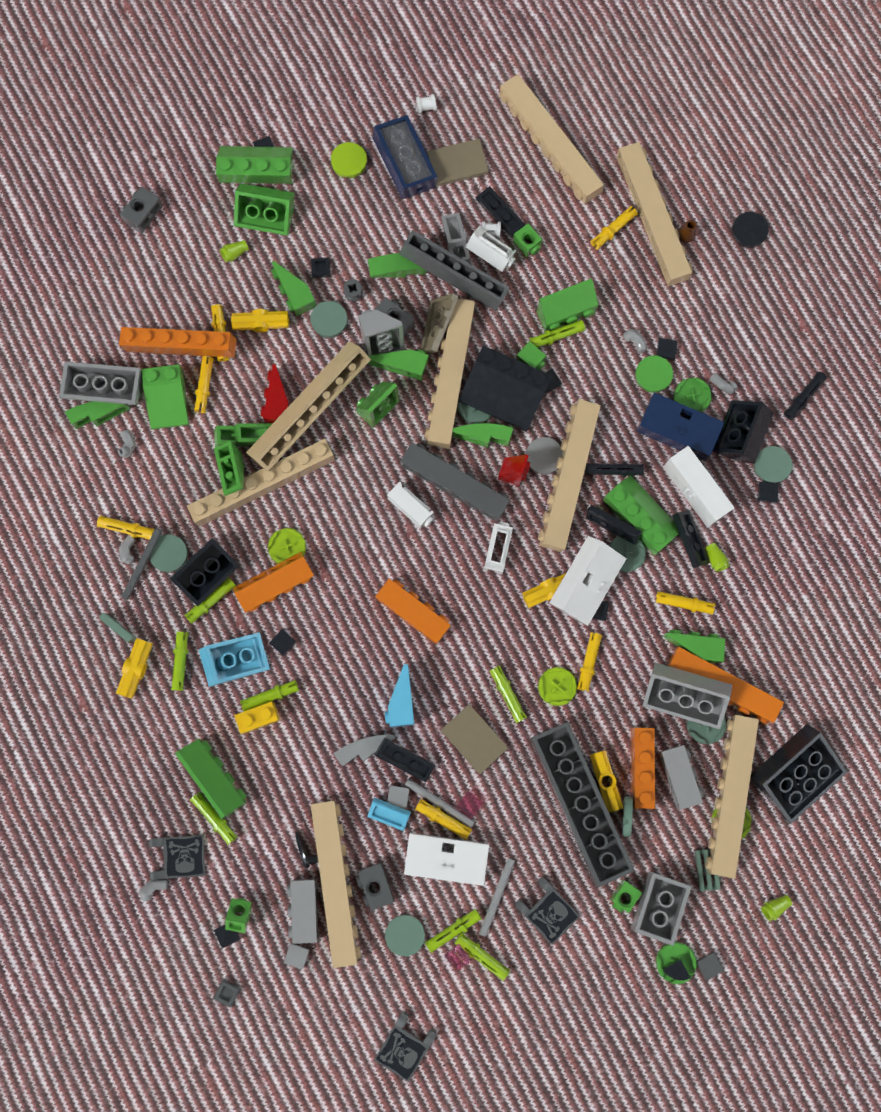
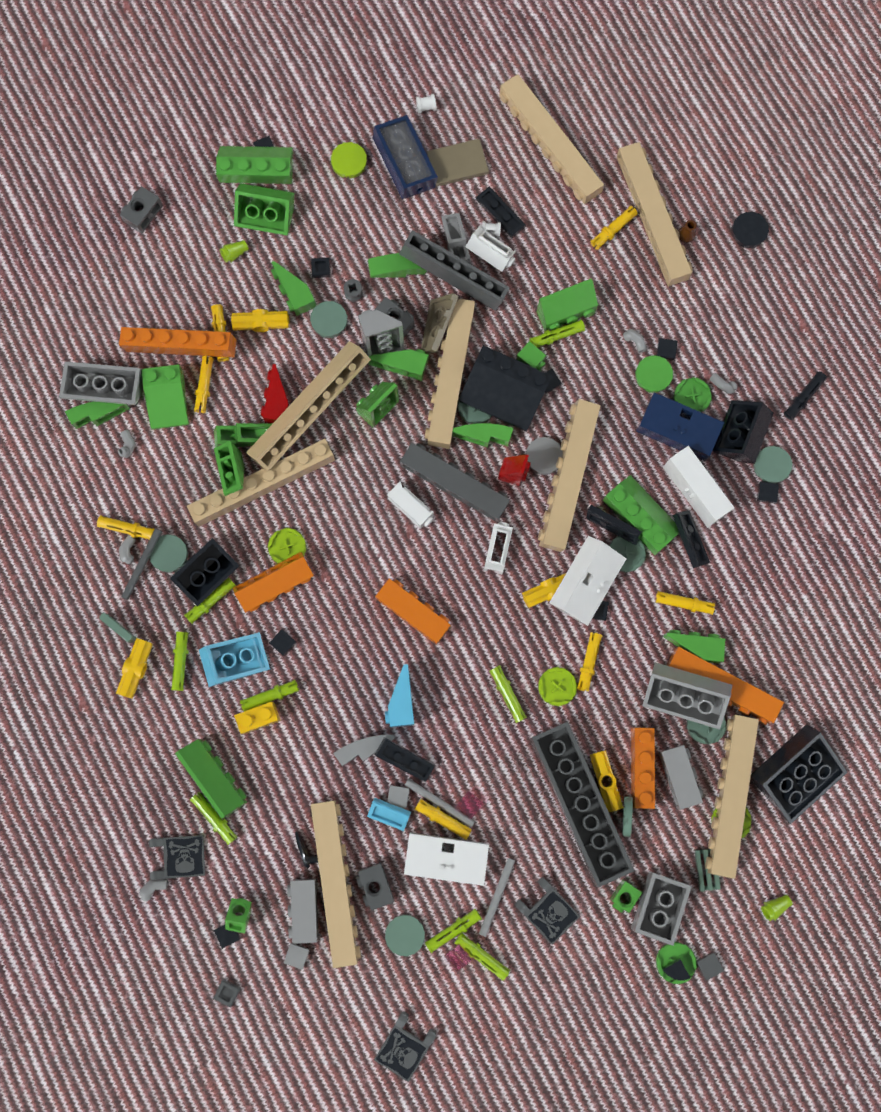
(474, 739): dark tan tile -> none
(527, 233): bright green brick -> none
(593, 469): black pin -> none
(717, 558): lime cone -> none

